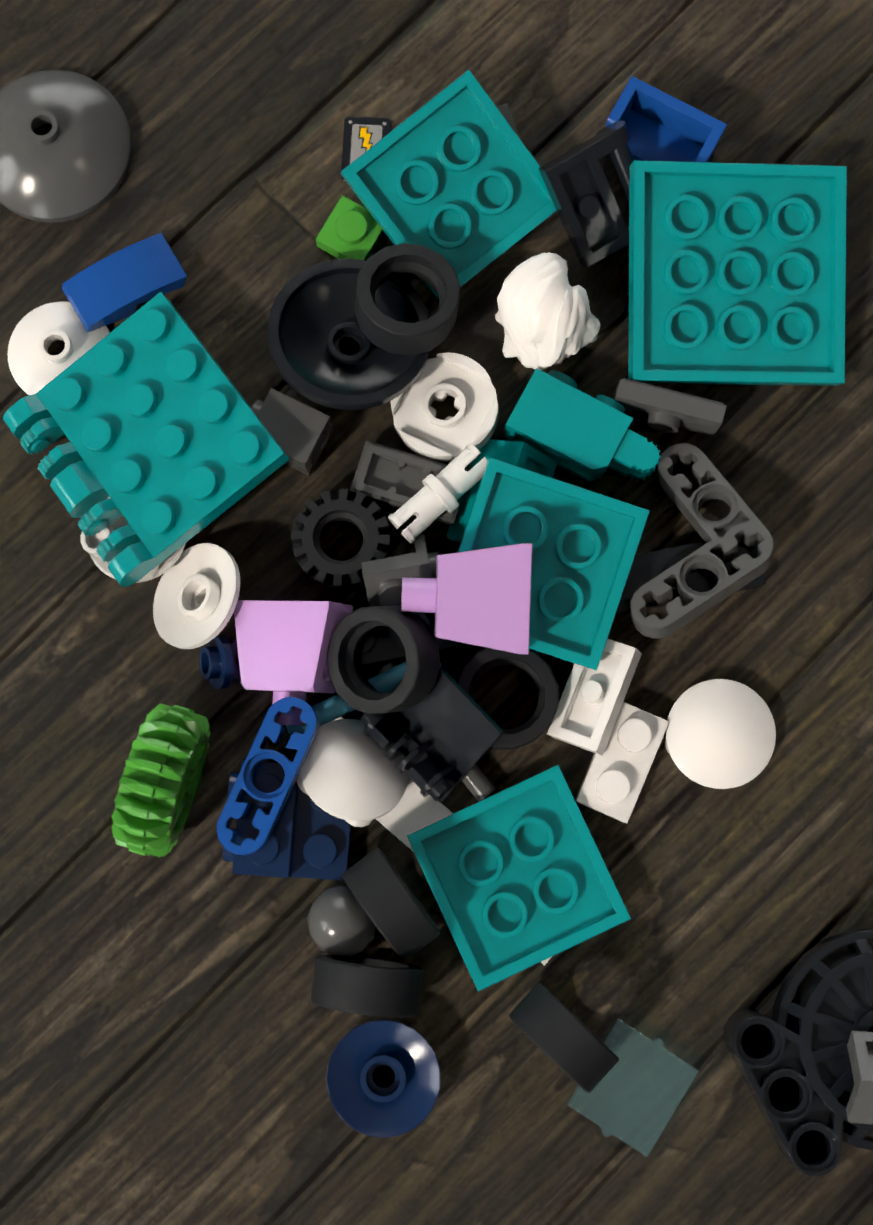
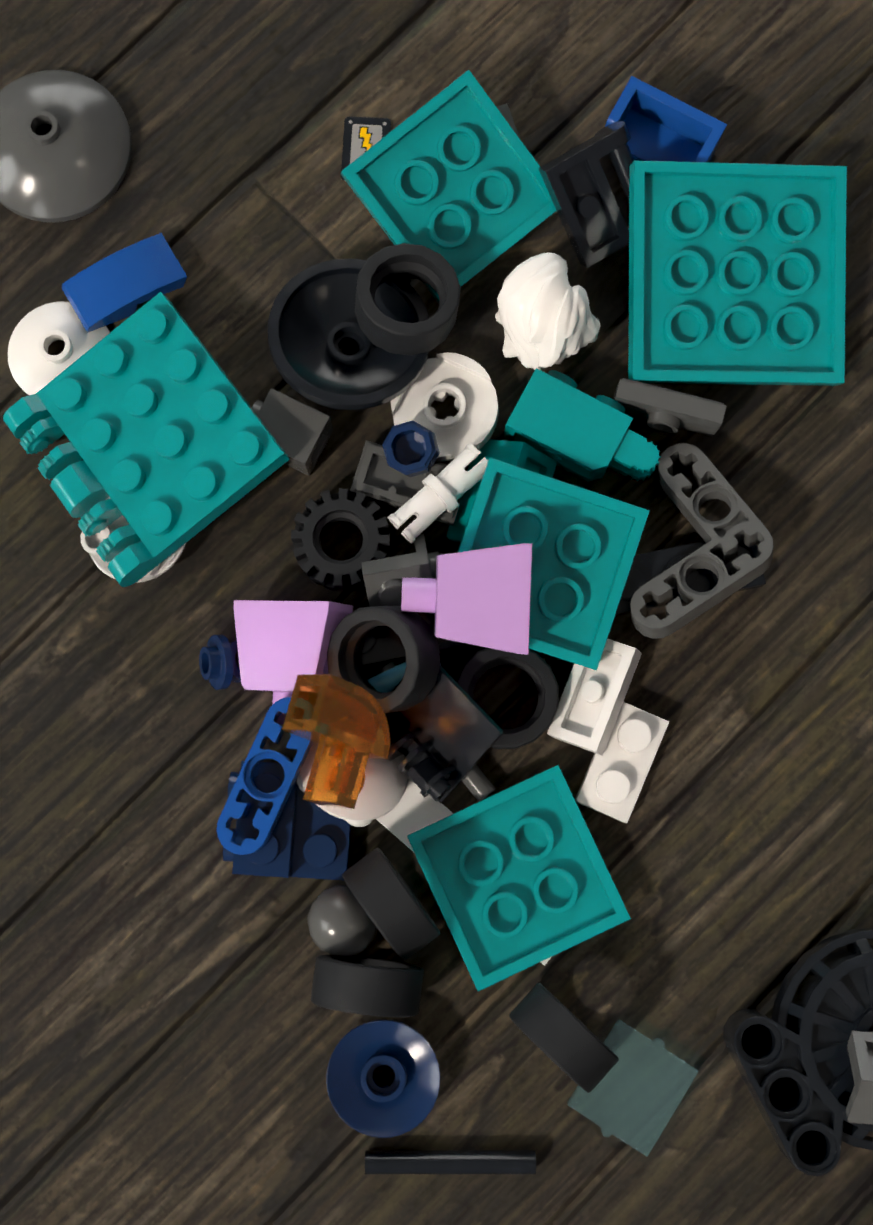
(160, 780): bright green gear -> none
(196, 596): white dish -> none
(348, 731): none -> clear orange brick
(350, 232): bright green plate -> none
(411, 448): none -> dark blue tile
(450, 1162): none -> black bar
(720, 734): white dish -> none

